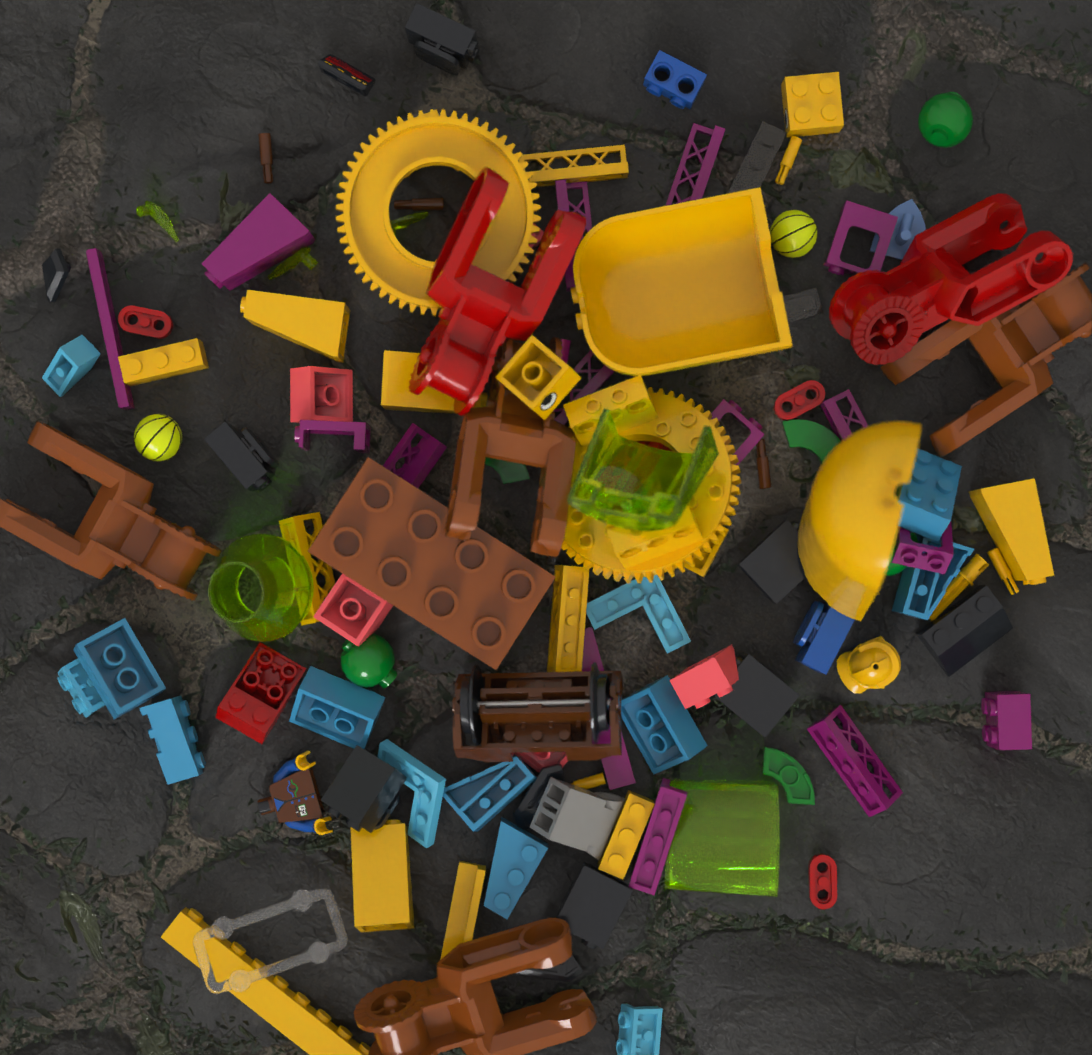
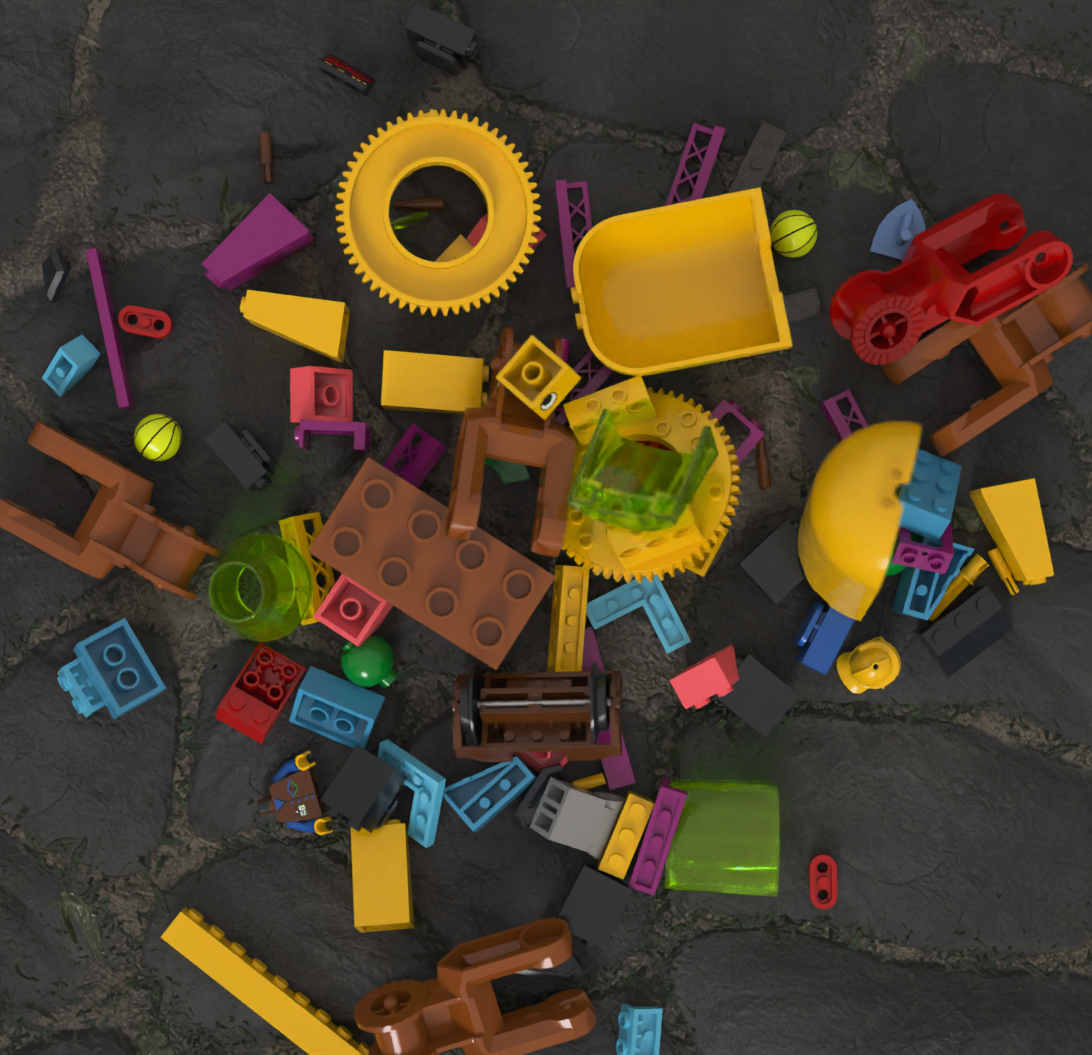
(160, 217): clear neon green bar -> none
(163, 362): yellow brick -> none
(174, 739): dark azure wedge -> none
(224, 927): clear bar -> none
(290, 263): clear neon green bar -> none
(464, 905): yellow fence -> none
(481, 307): red arm -> none
(512, 867): dark azure wedge -> none
(577, 173): yellow fence -> none
(661, 725): dark azure slope -> none
(678, 74): blue brick -> none
(788, 159): yellow pin -> none
(790, 775): green tile -> none
(797, 399): red plate -> none
(810, 436): green tile -> none
(812, 104): yellow brick -> none
(852, 764): magenta fence -> none
(867, 219): magenta window -> none
(945, 120): green brick -> none
(1007, 720): magenta brick -> none

